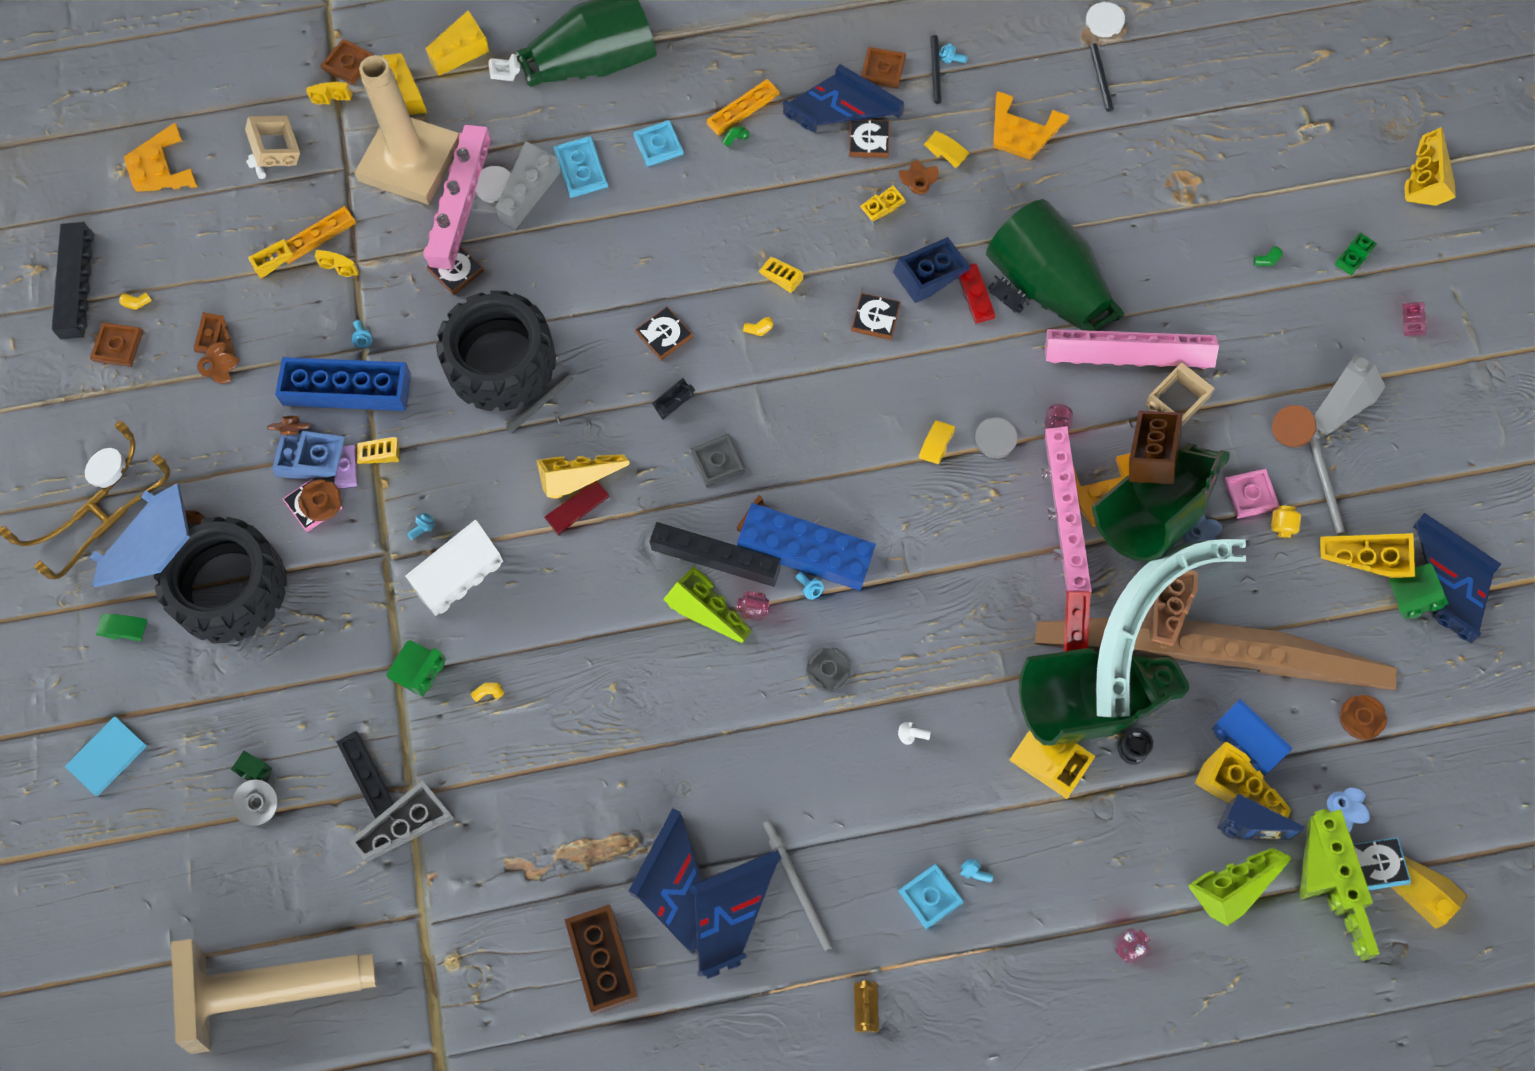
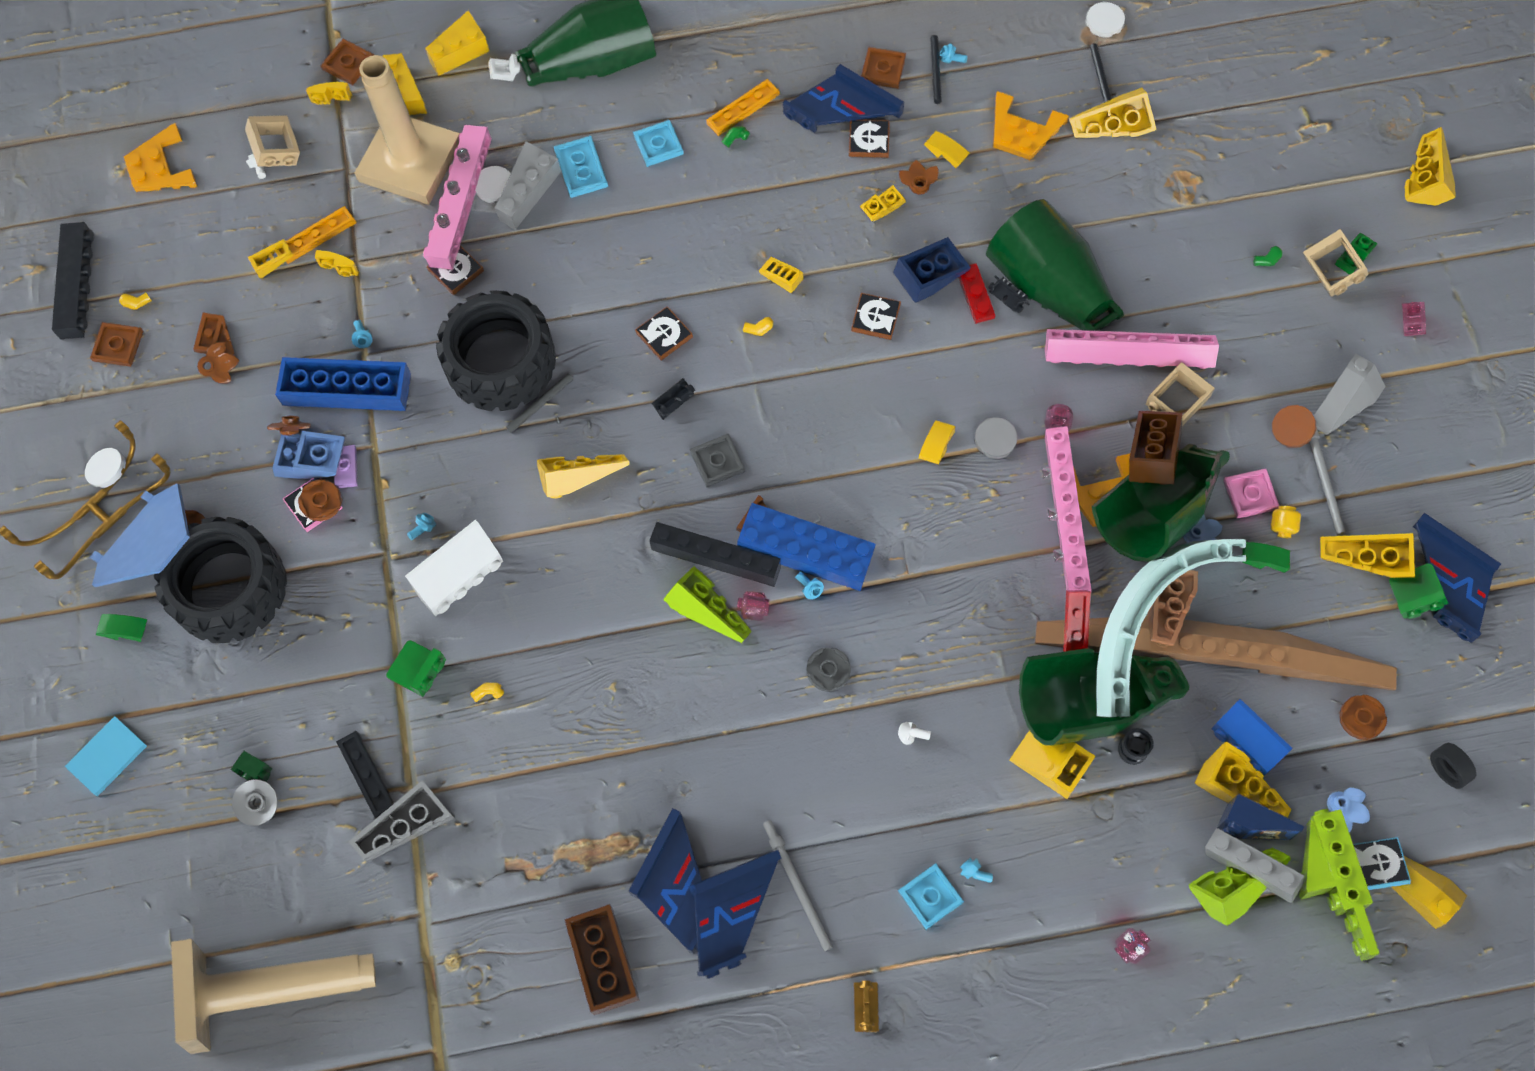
(392, 456): yellow slope -> none
(576, 507): dark red tile -> none
(1121, 116): none -> yellow wedge
(1237, 854): none -> light grey arch
(1267, 555): none -> green slope
(1326, 246): none -> tan window
(1453, 765): none -> black tyre

